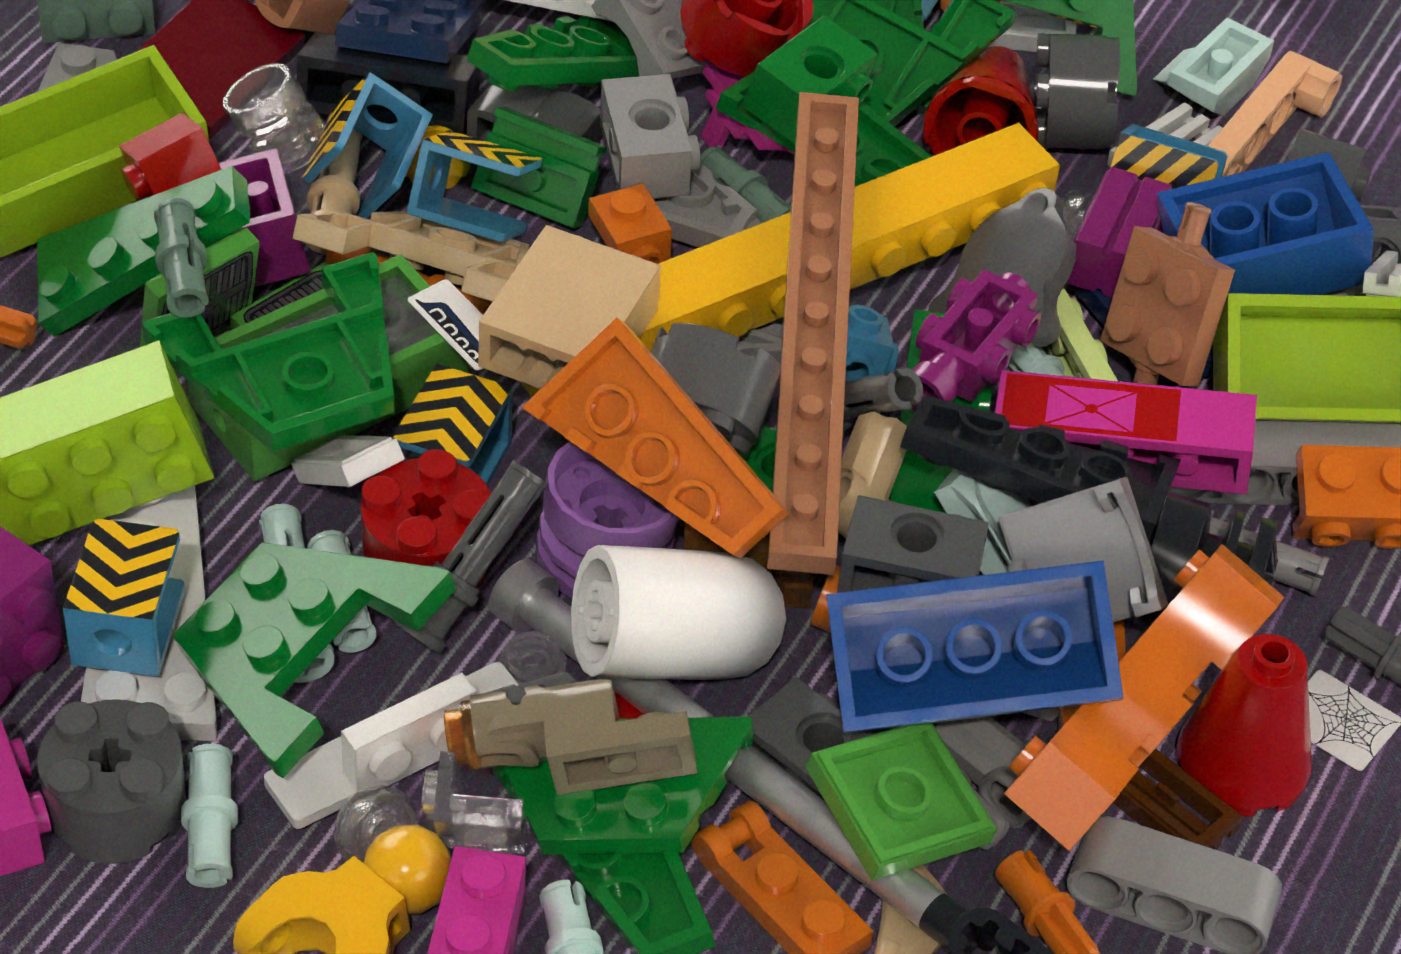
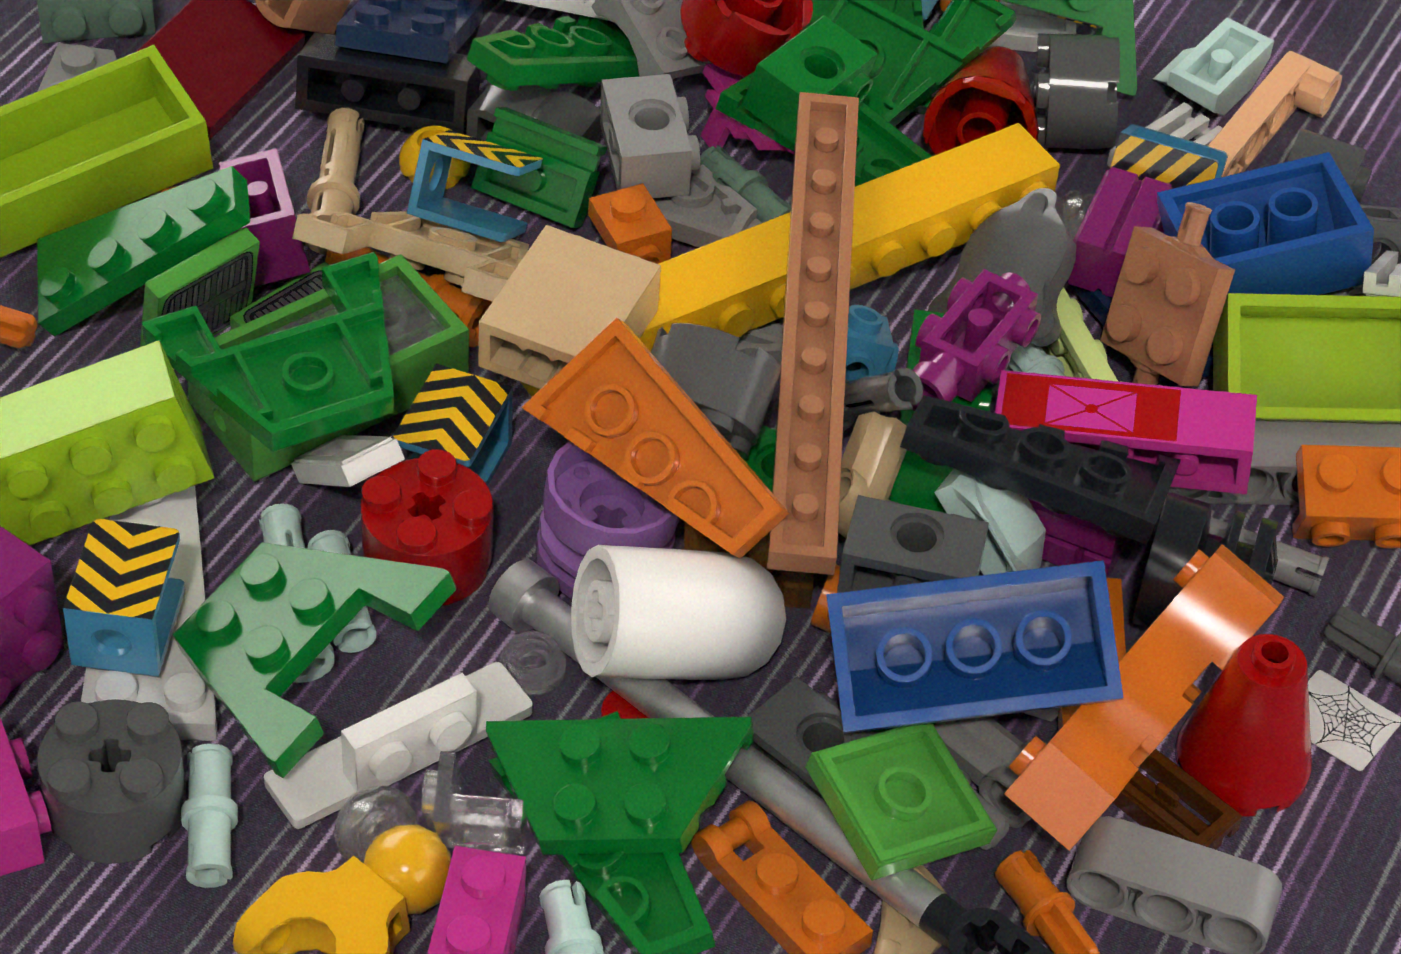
(167, 157): red brick -> none
(181, 257): sand green pin -> none
(273, 112): clear wheel -> none
(398, 139): dark azure piece -> none
(451, 317): white sticker -> none
(479, 547): dark grey pin -> none
(574, 730): dark tan plate -> none
(1091, 528): light grey piece -> none

